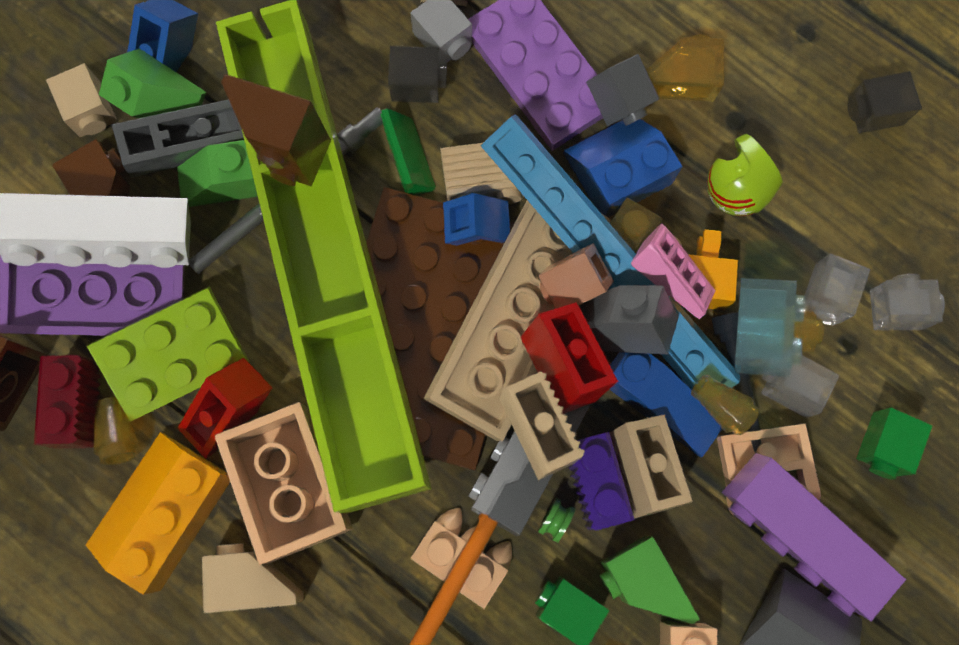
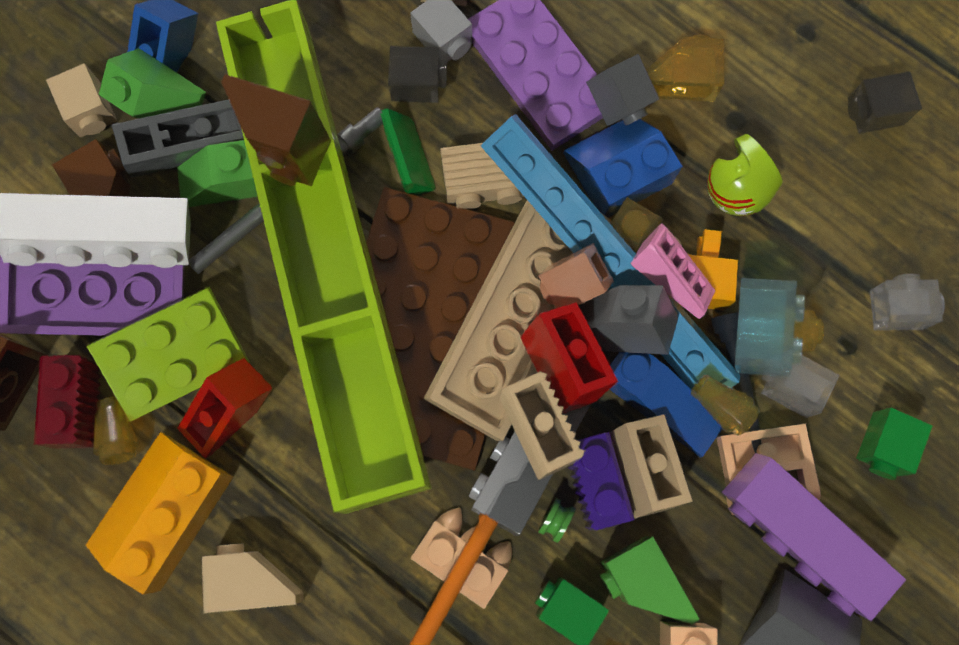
(280, 483): light nougat brick -> none
(475, 218): blue panel -> none
(835, 289): clear brick -> none

